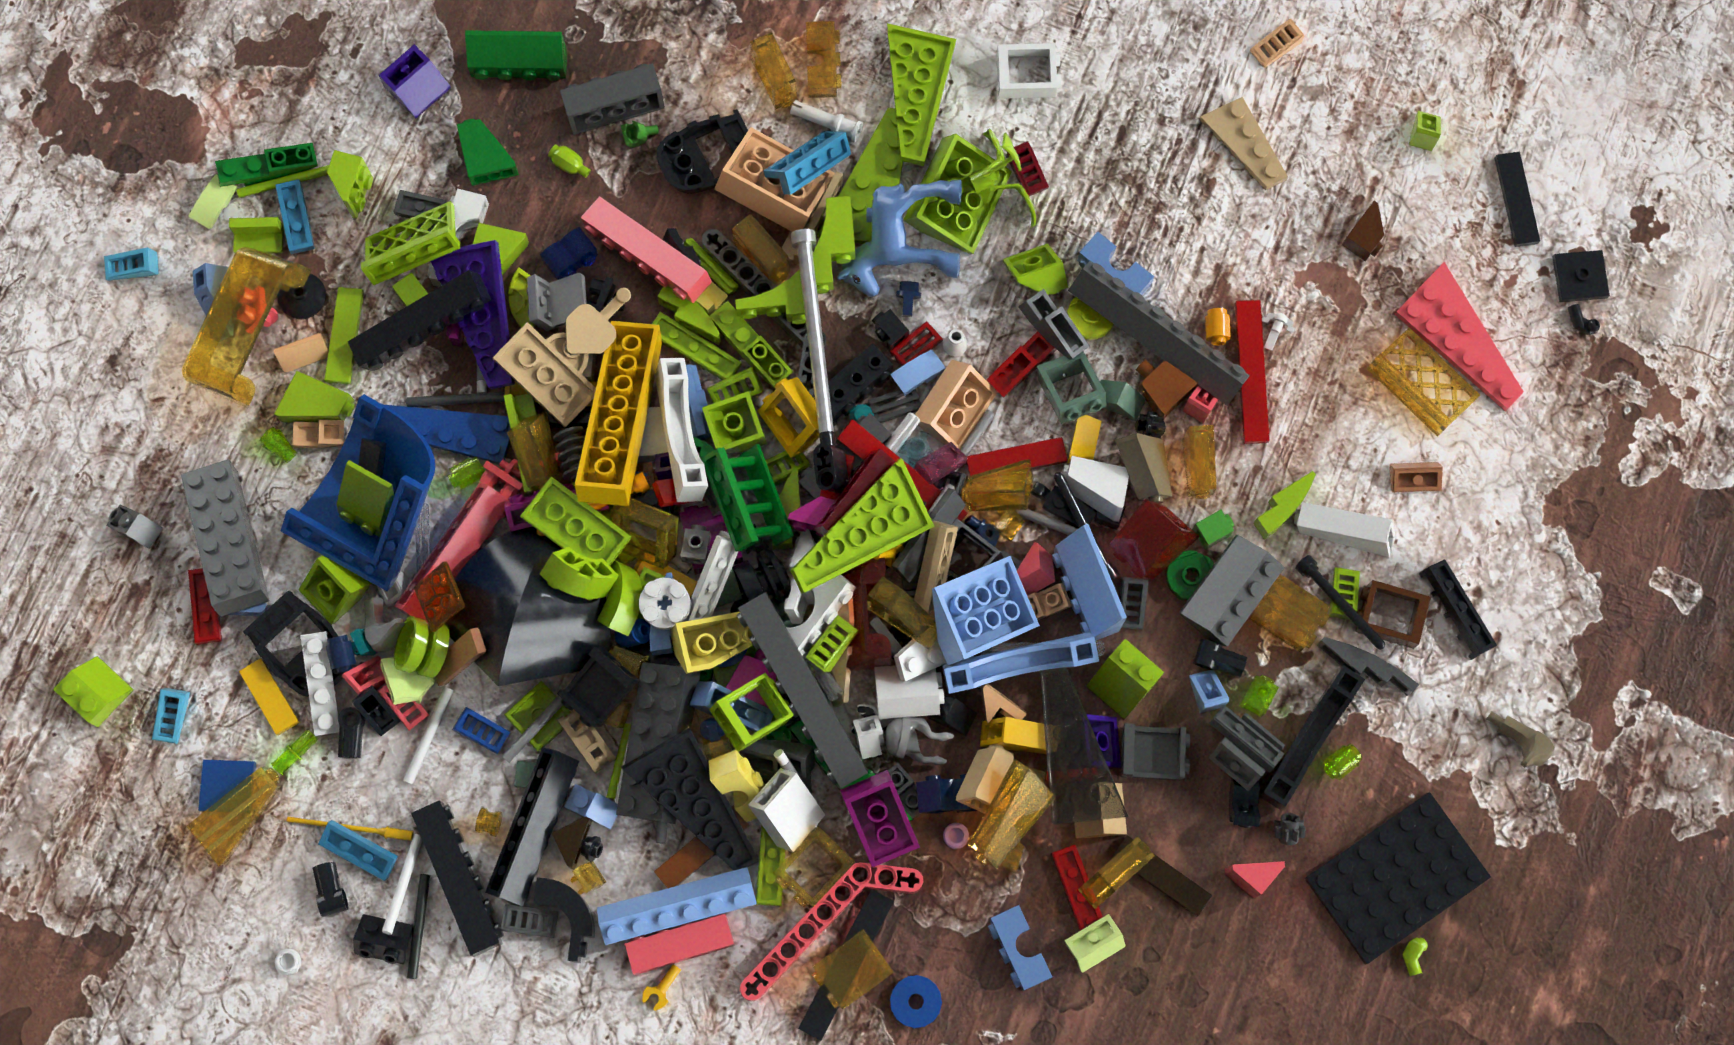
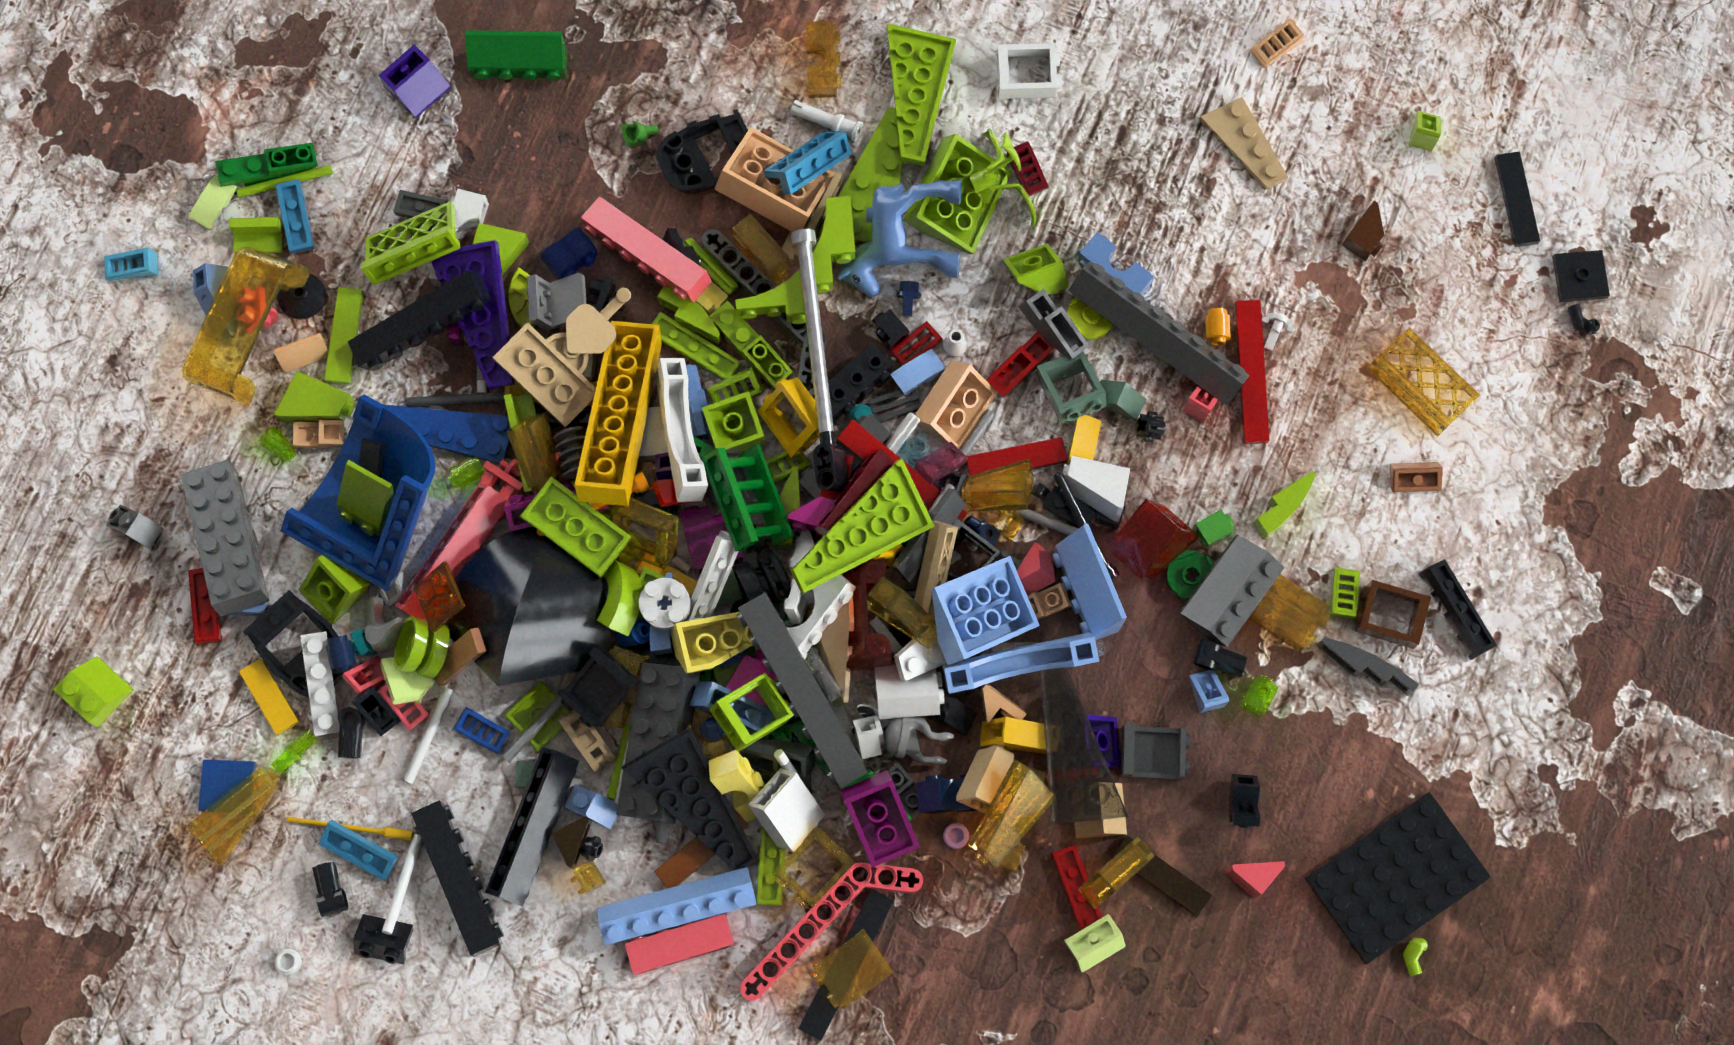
(161, 713): medium azure slope -> none
(350, 179): lime slope -> none
(409, 289): lime brick -> none
(418, 926): pearl dark grey bar -> none
(422, 537): clear axle -> none
(483, 154): green slope -> none
(488, 822): clear yellow wheel -> none
(507, 916): dark grey slope -> none
(561, 896): black arch -> none
(568, 160): lime plant -> none
(579, 574): lime brick -> none
(612, 98): dark grey brick -> none
(661, 989): yellow bar -> none
(699, 553): light grey brick -> none
(773, 71): clear yellow window -> none
(819, 647): lime slope -> none
(915, 1017): blue tile -> none
(1026, 970): medium blue arch -> none
(1125, 679): lime slope -> none
(1143, 583): dark grey slope -> none
(1146, 466): dark tan slope -> none
(1164, 386): dark orange torso -> none
(1200, 461): clear yellow slope -> none
(1238, 763): dark grey panel -> none
(1246, 738): dark grey tile -> none
(1289, 829): dark grey gear -> none
(1309, 568): black piece -> none
(1311, 737): black arch -> none
(1342, 762): clear neon green brick -> none
(1346, 528): white slope -> none
(1452, 328): coral wing -> none
(1535, 745): dark tan animal -> none

